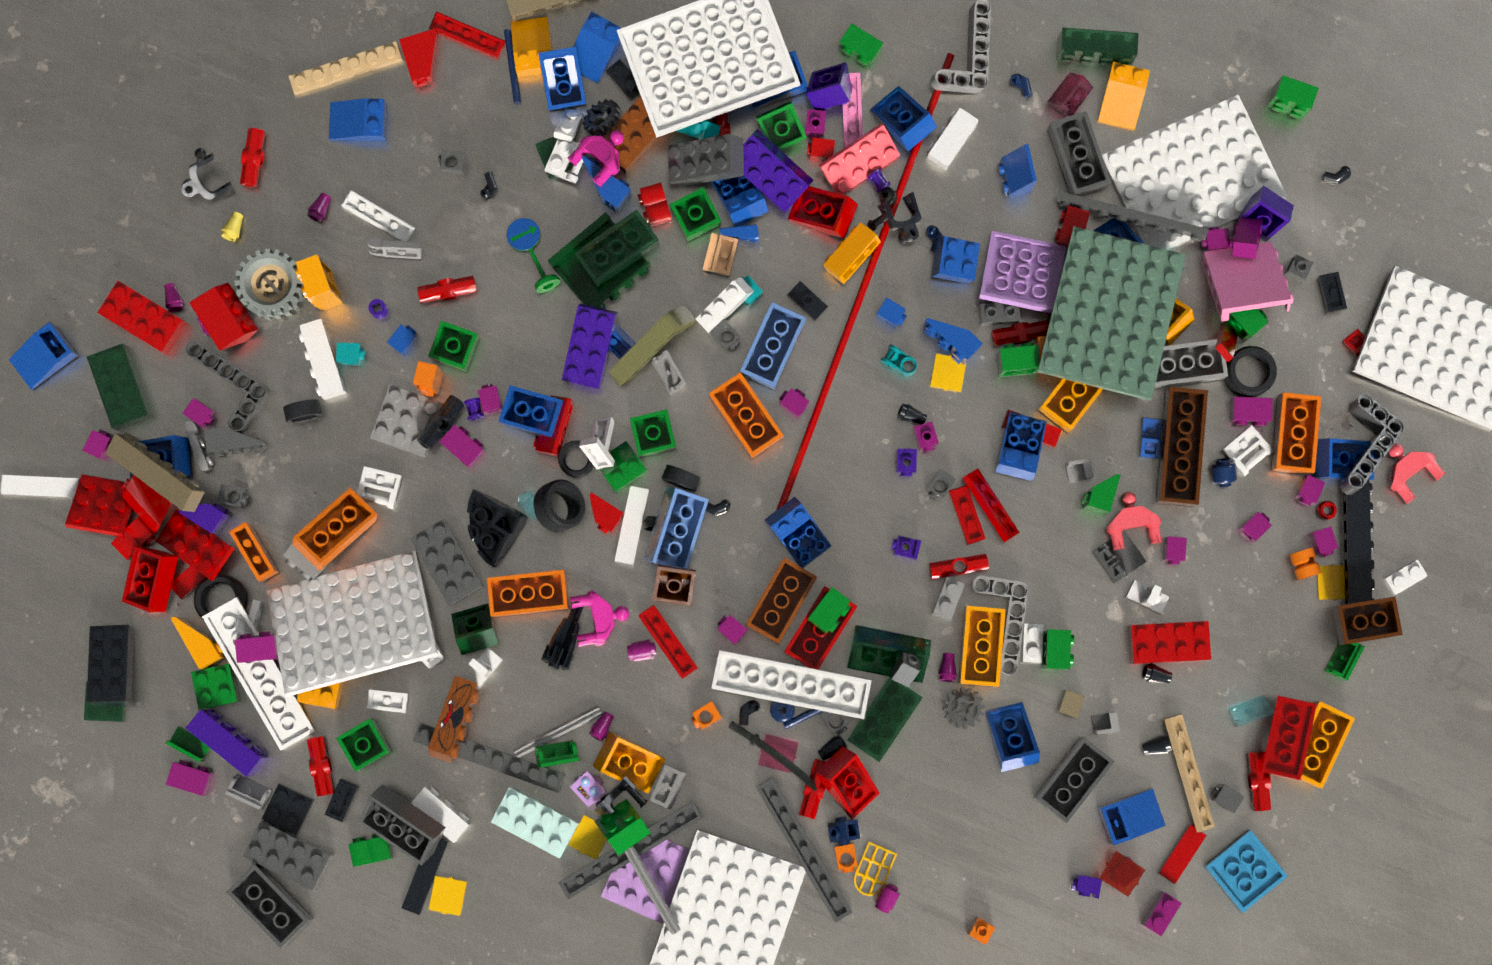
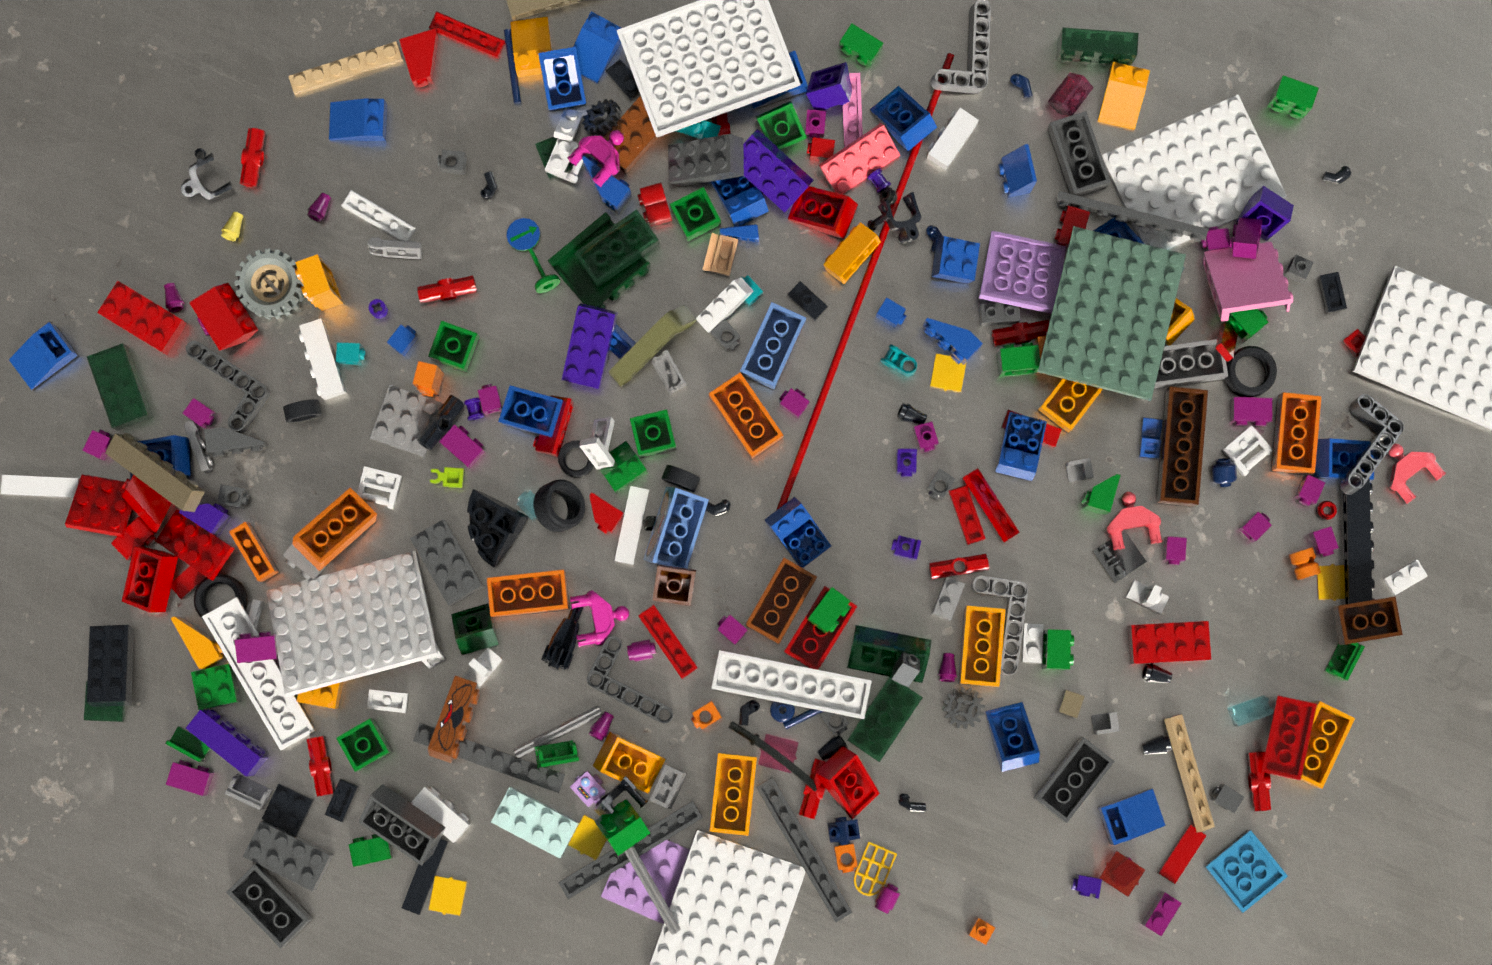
(451, 477): none -> lime plate
(622, 688): none -> dark grey beam
(733, 794): none -> light orange brick
(911, 806): none -> black arm

